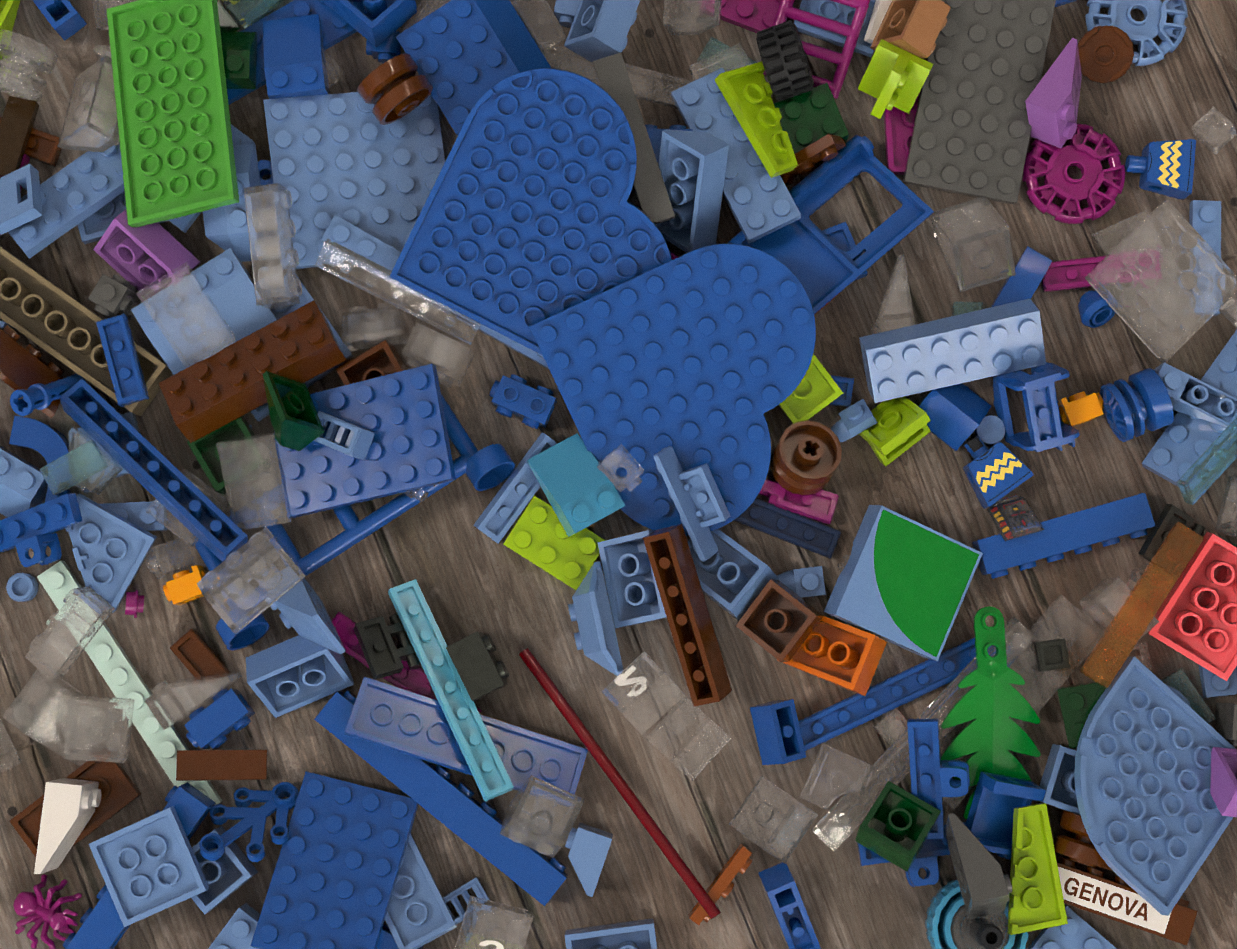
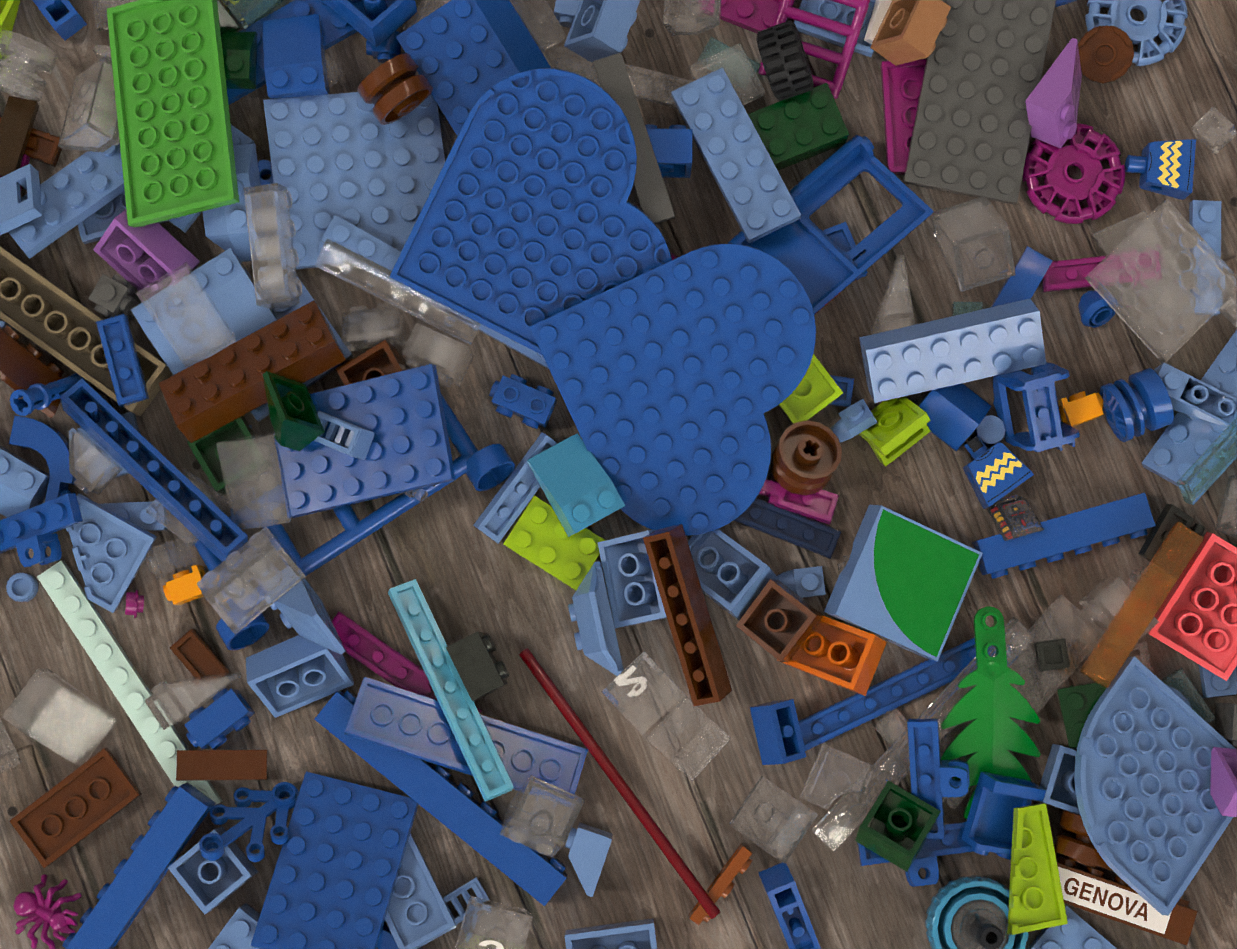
(65, 813): white slope -> none
(69, 632): clear brick -> none
(73, 467): clear light blue tile -> none
(98, 728): clear brick -> none
(148, 866): medium blue plate -> none
(379, 647): pearl dark grey plate -> none
(621, 458): clear brick -> none
(694, 179): medium blue slope -> none
(695, 499): medium blue bracket -> none
(753, 107): lime wing -> none
(822, 149): reddish brown hinge -> none
(894, 78): lime bracket -> none
(977, 871): dark grey slope -> none

